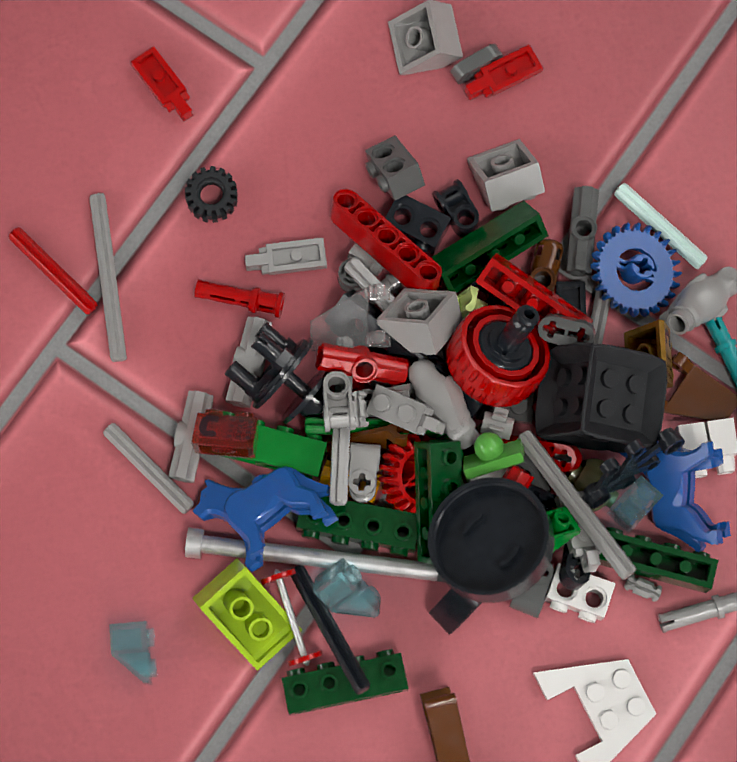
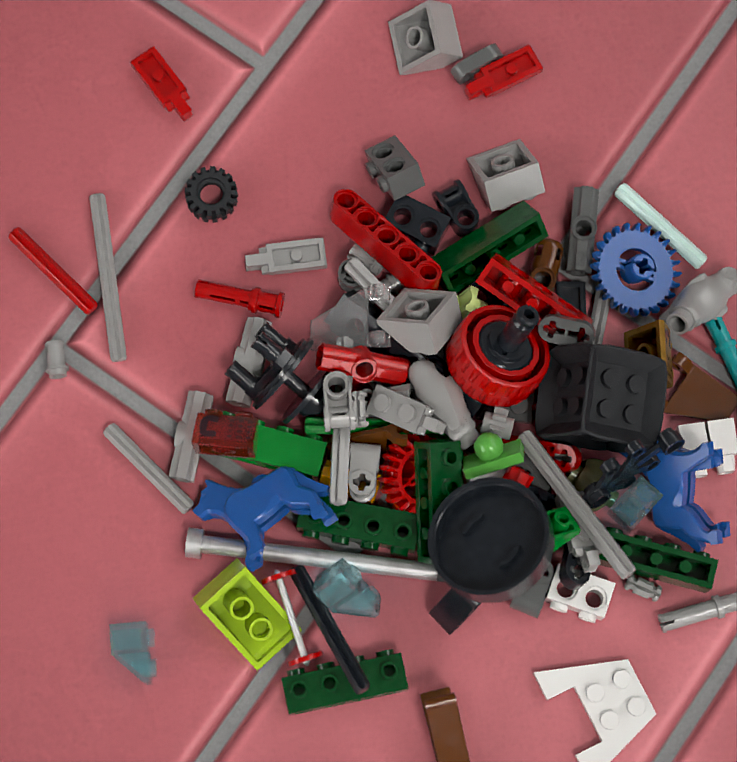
(56, 359): none -> light grey pin

